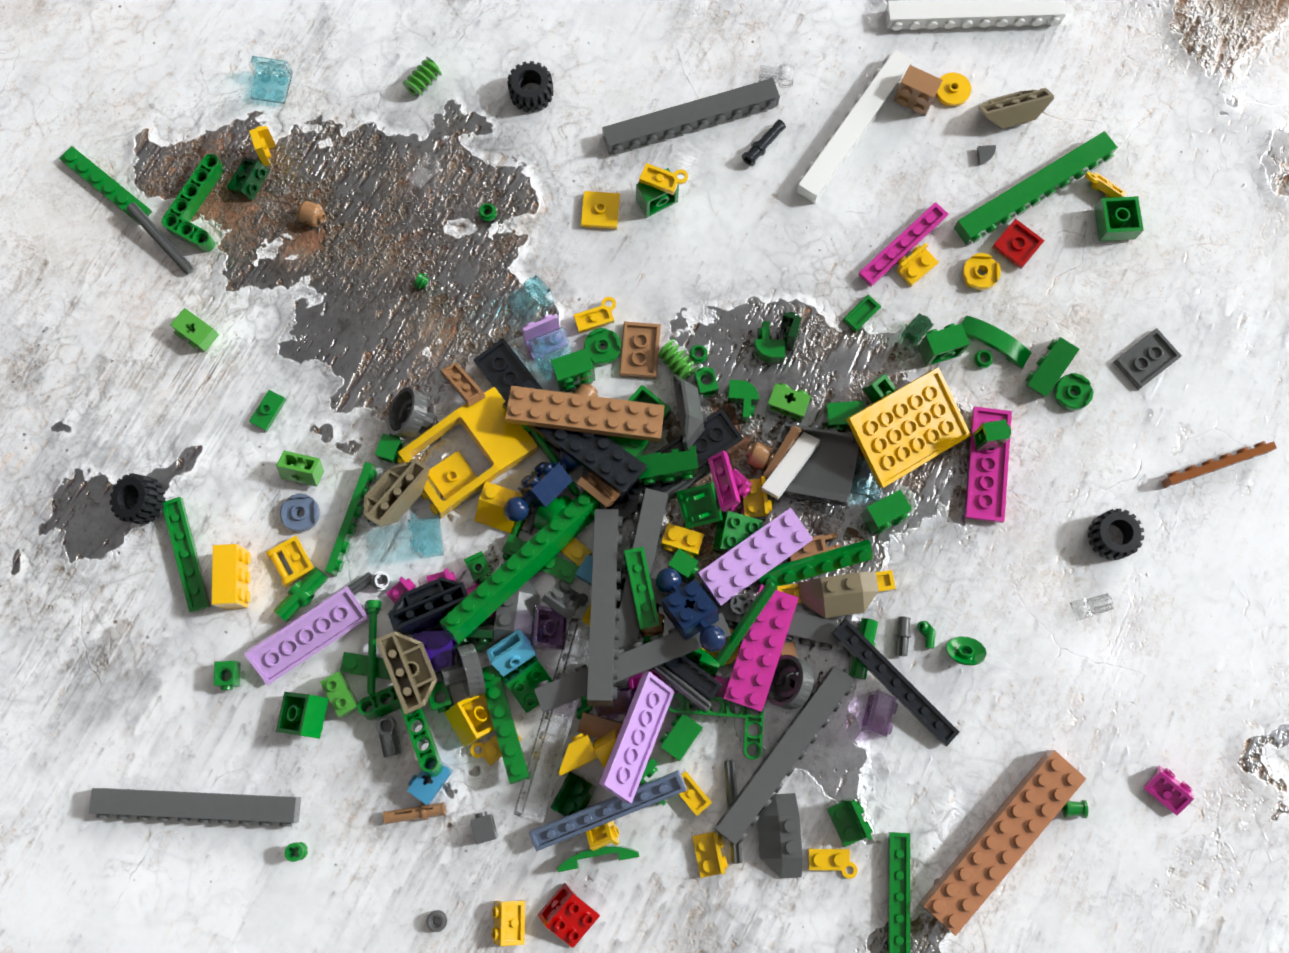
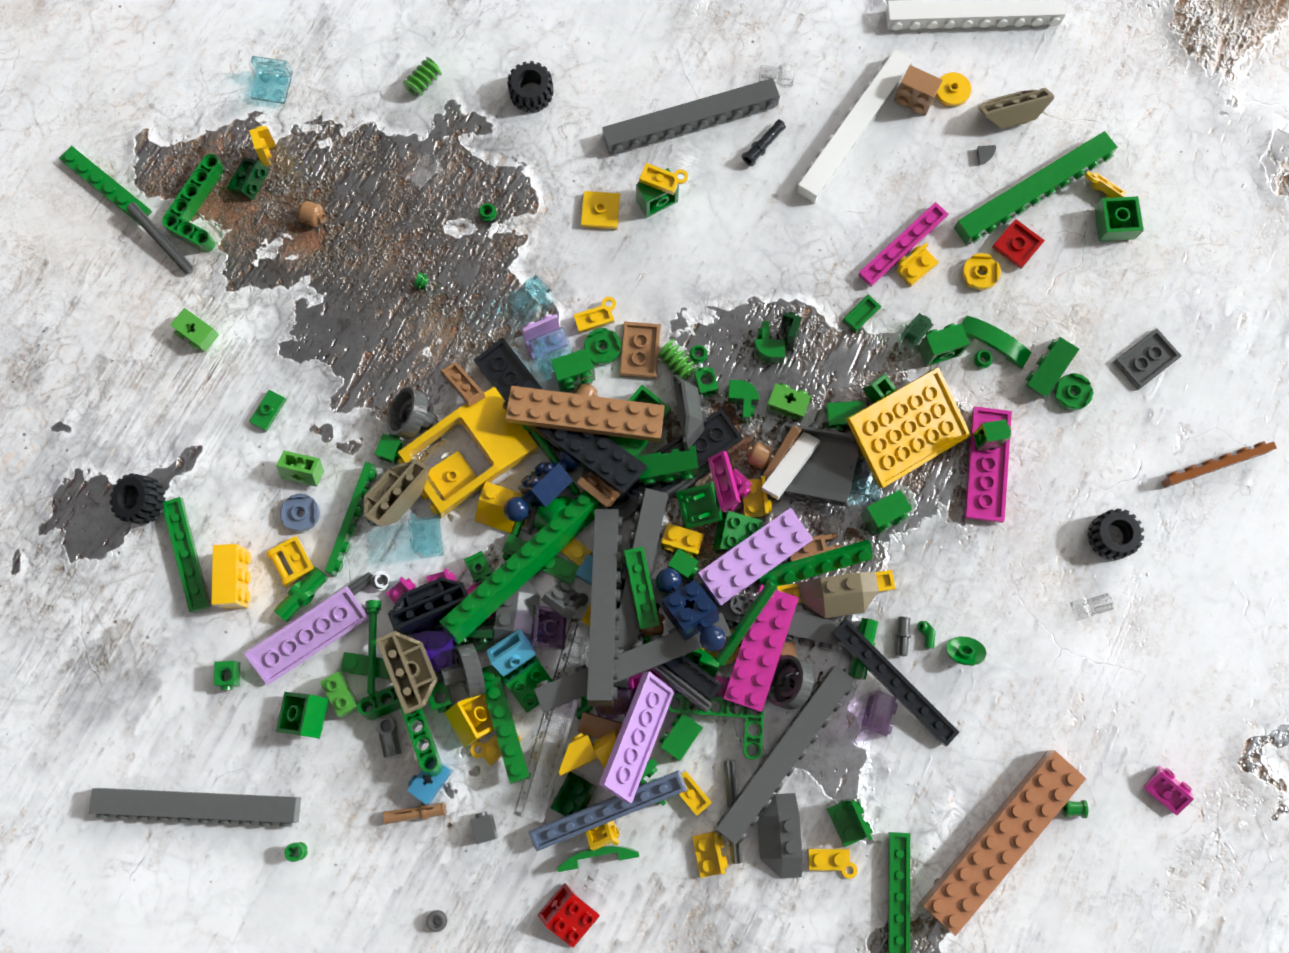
(508, 922): yellow bracket -> none

